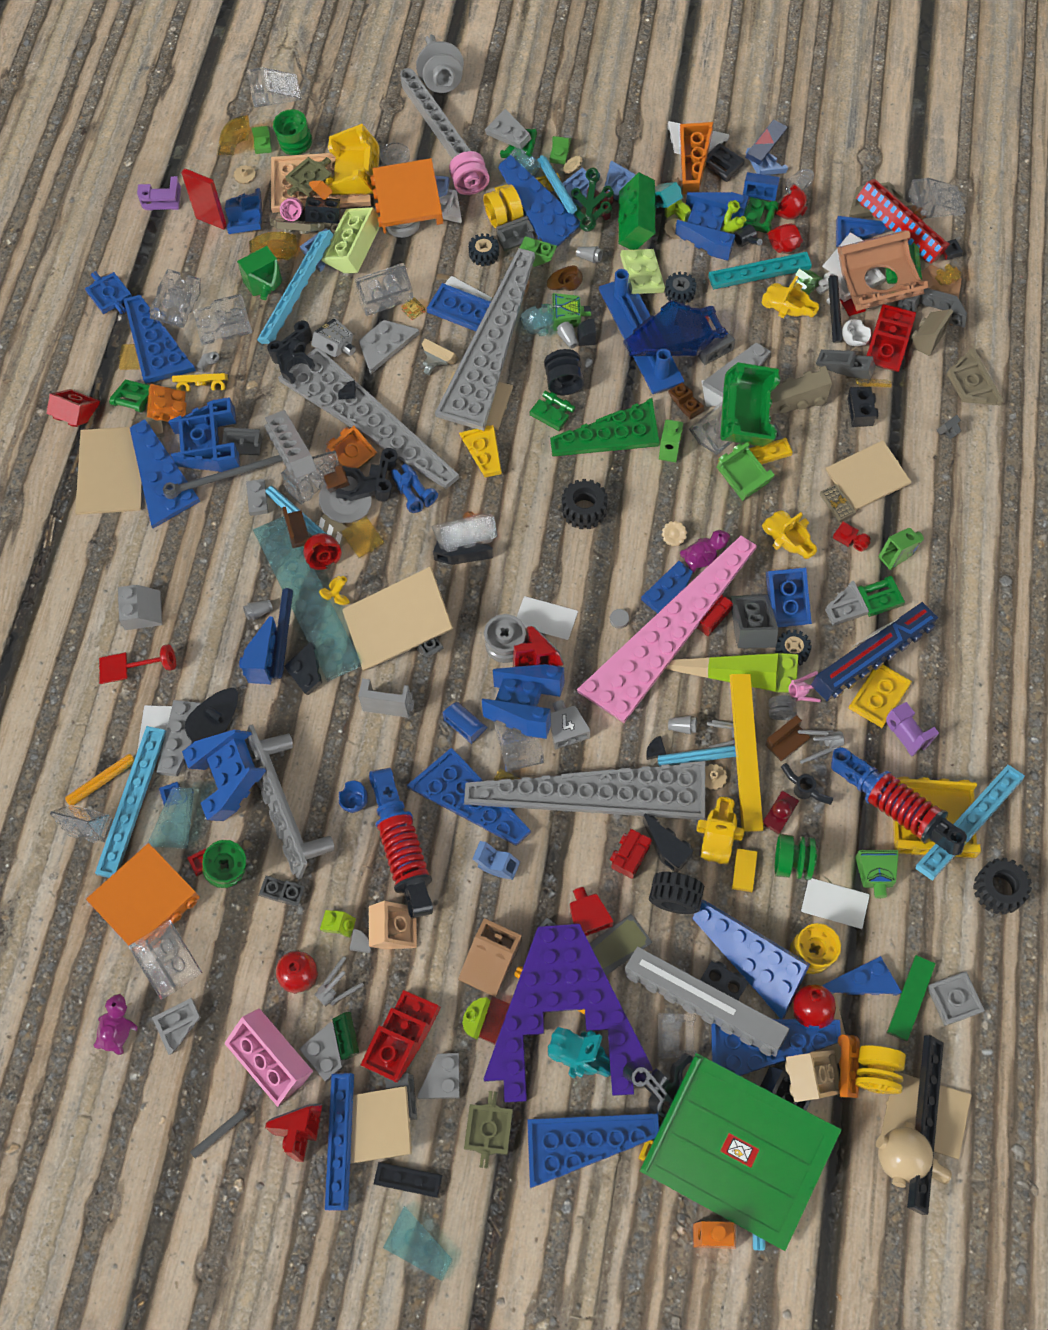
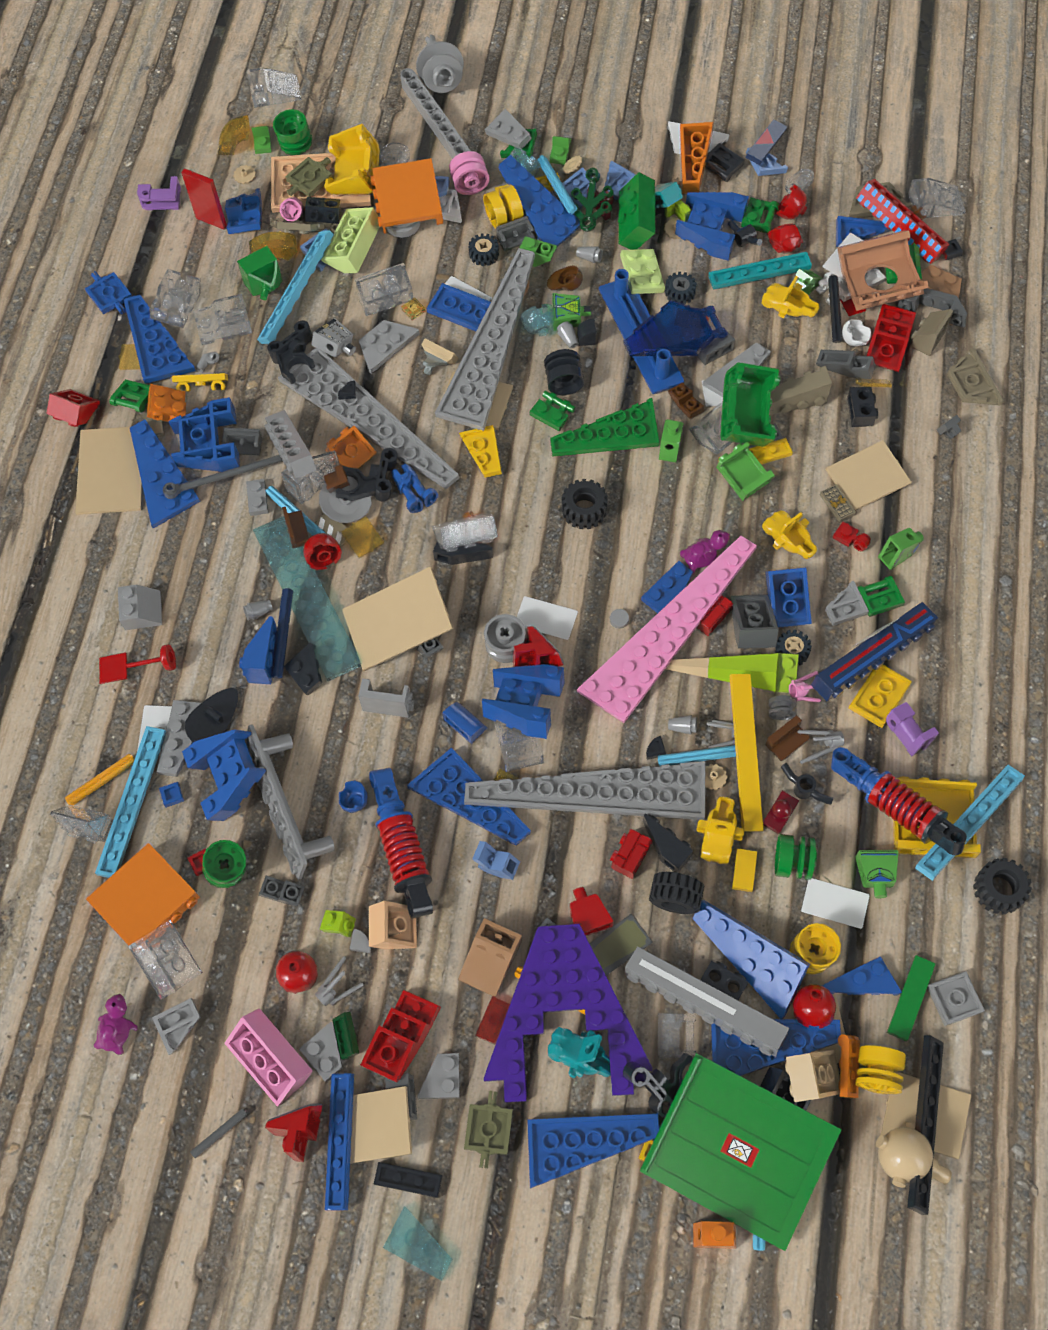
(174, 821): clear light blue wing -> none
(321, 188): orange slope -> none
(335, 586): yellow plant -> none
(475, 1016): lime plate -> none
(567, 725): light grey torso -> none
(674, 533): tan piece -> none
(735, 224): lime plant -> none
(761, 186): blue brick -> none
(947, 276): clear yellow piece -> none

